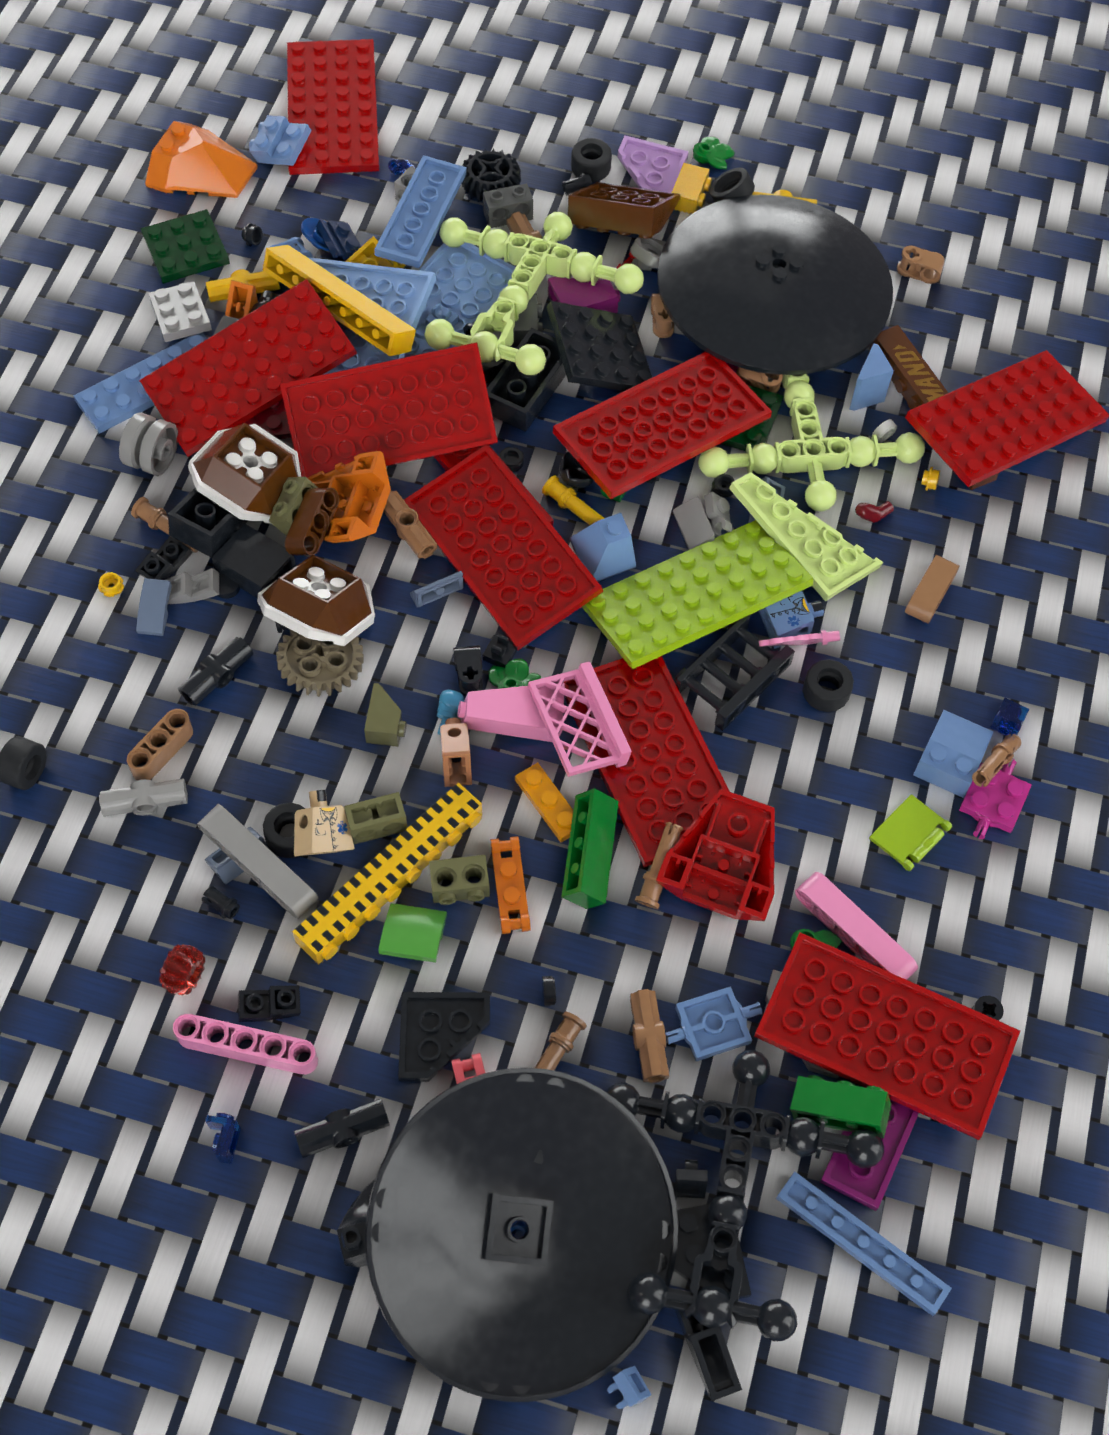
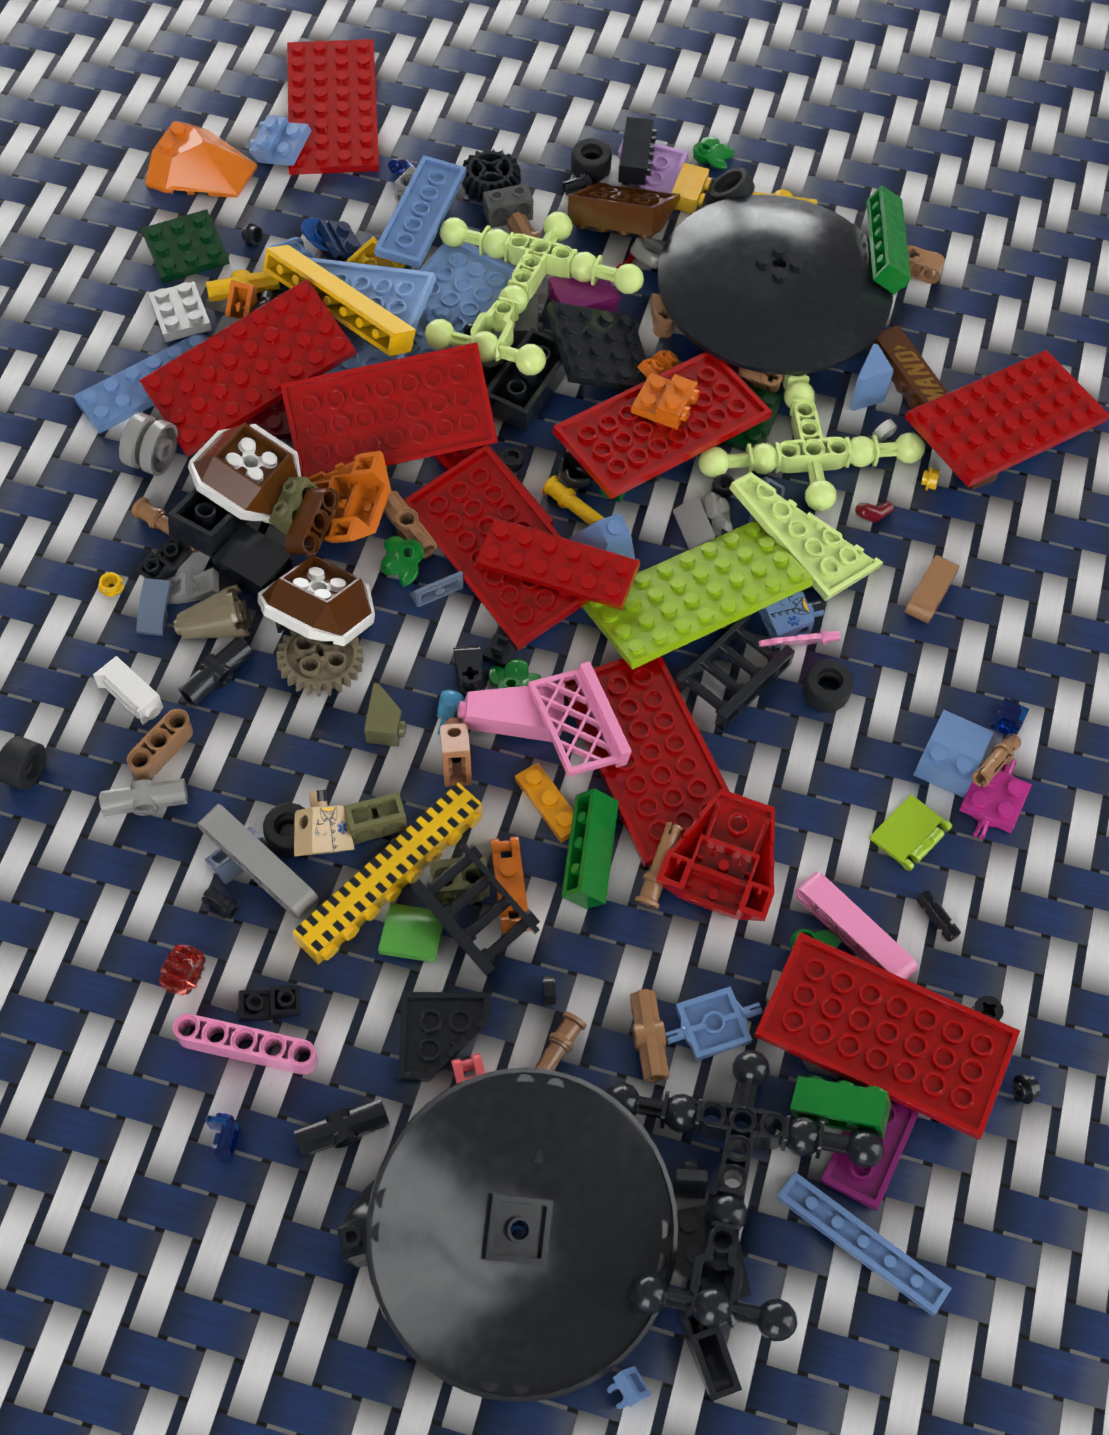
(129, 689): none -> white window
(215, 617): none -> dark tan cone
(399, 561): none -> green plate
(448, 913): none -> black fence
(558, 563): none -> red plate
(637, 151): none -> black brick
(659, 363): none -> orange slope
(666, 399): none -> orange plate
(888, 240): none -> green brick
(938, 916): none -> black axle
(1026, 1088): none -> black plate

